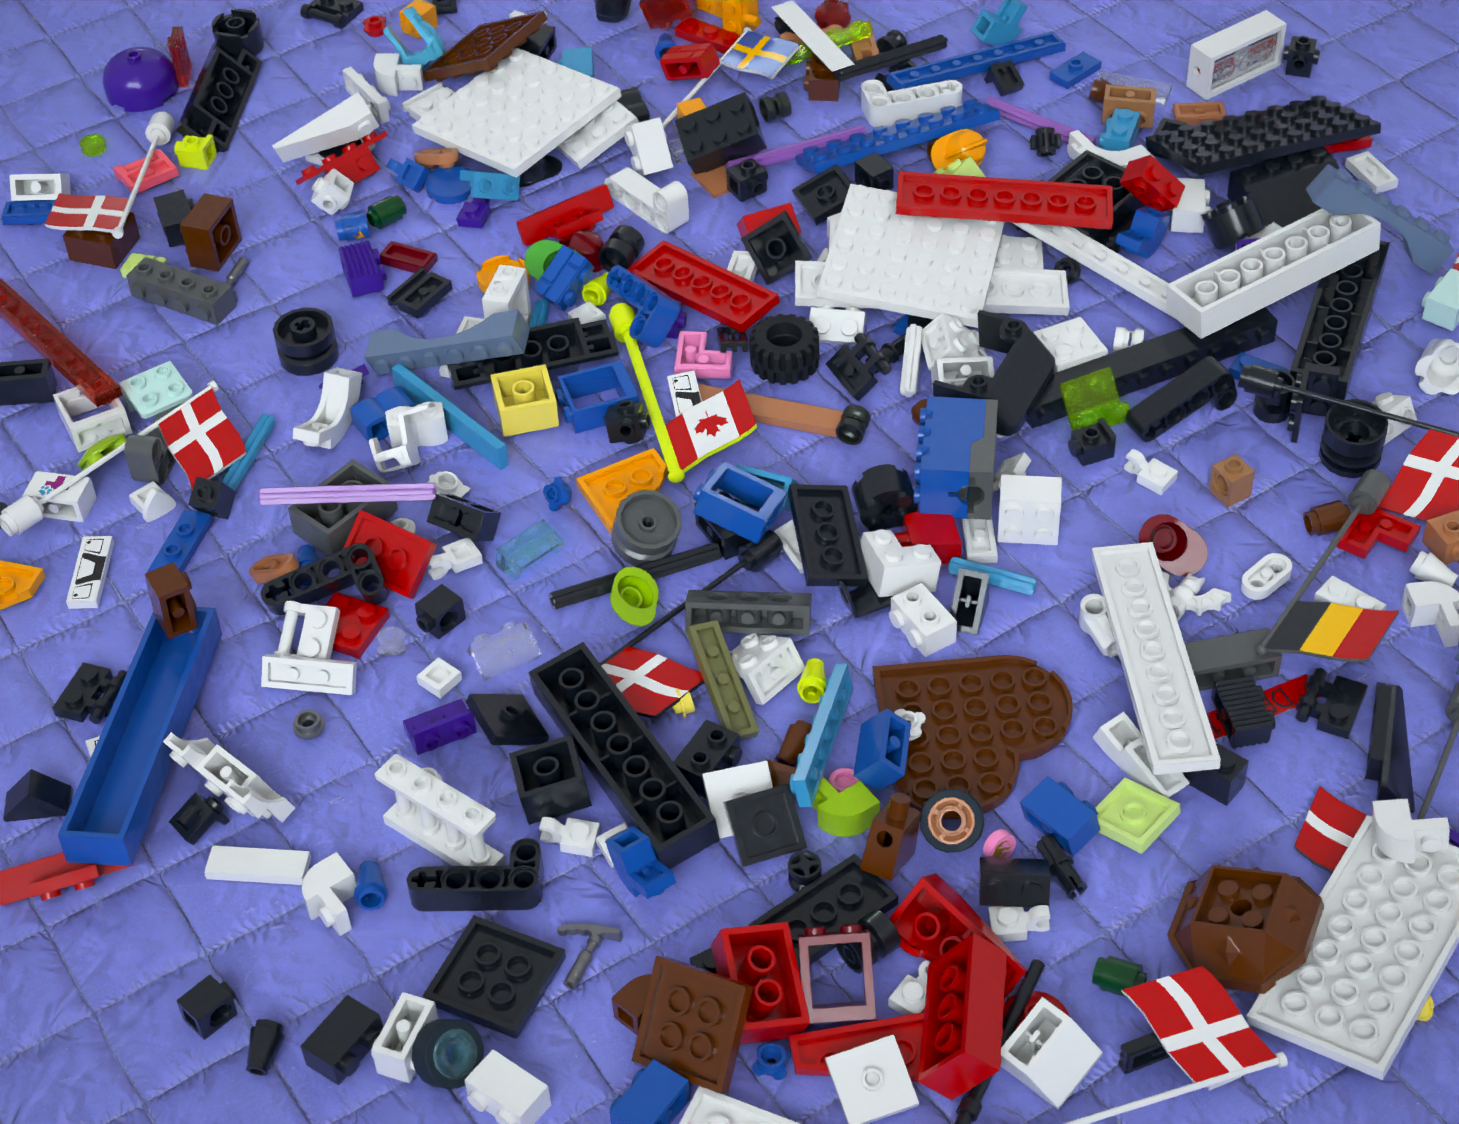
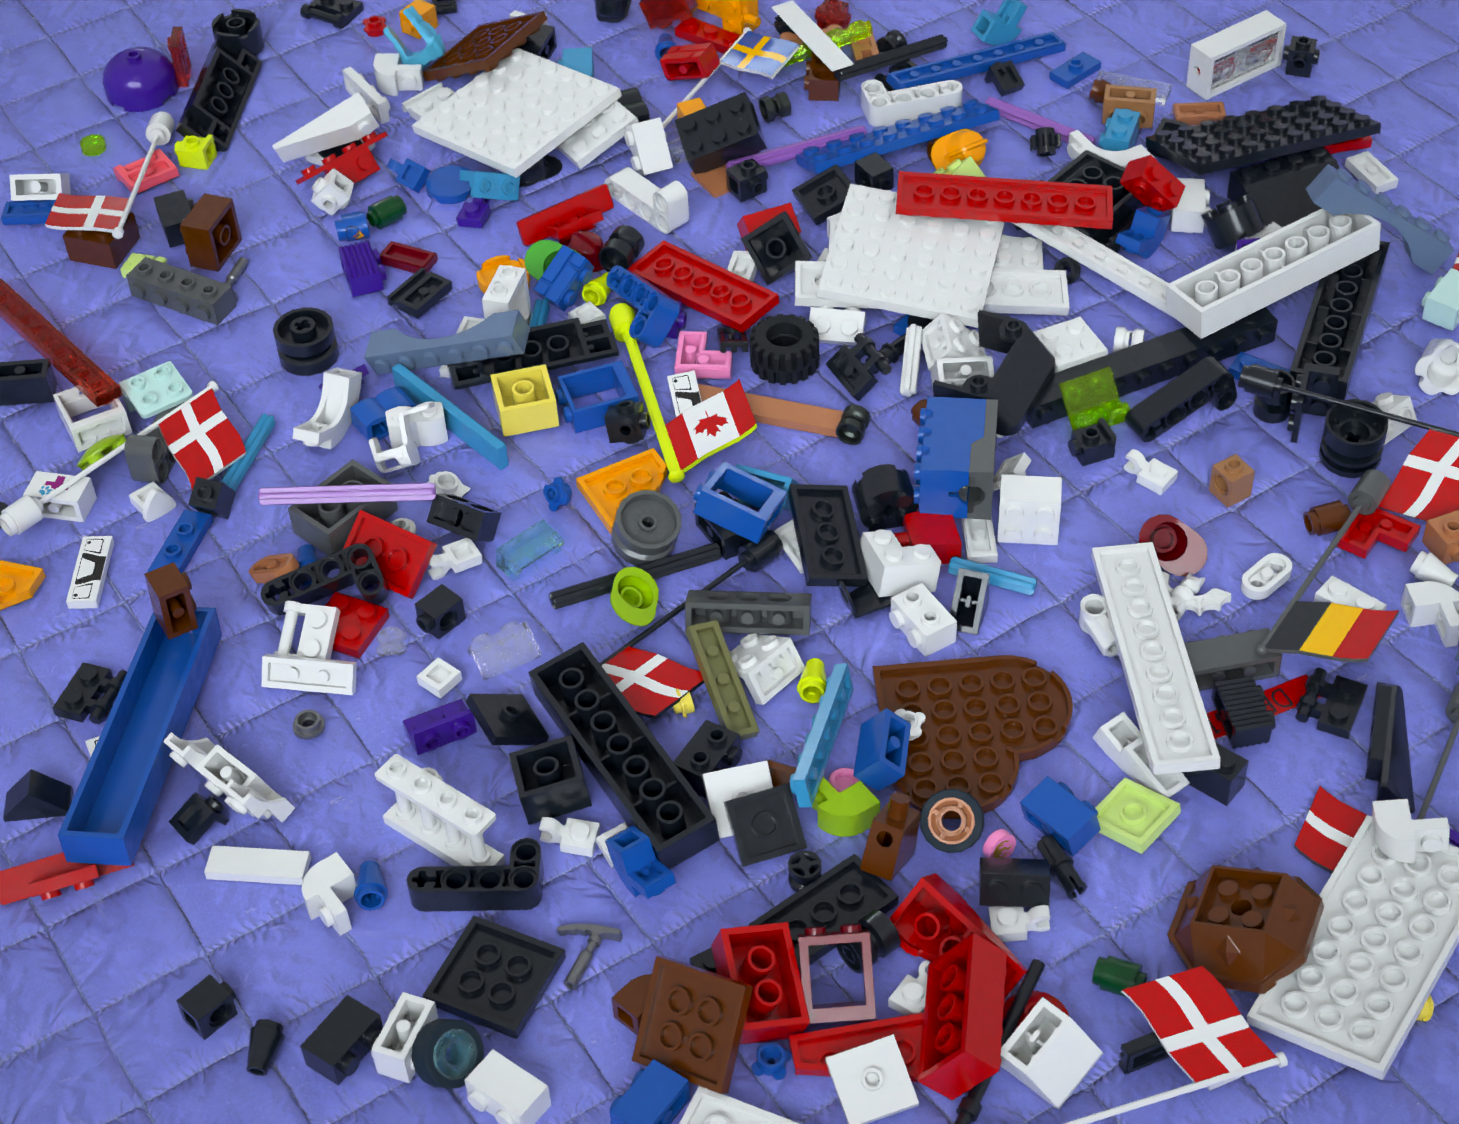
(437, 156): nougat plate -> none
(793, 743): reddish brown cone -> none

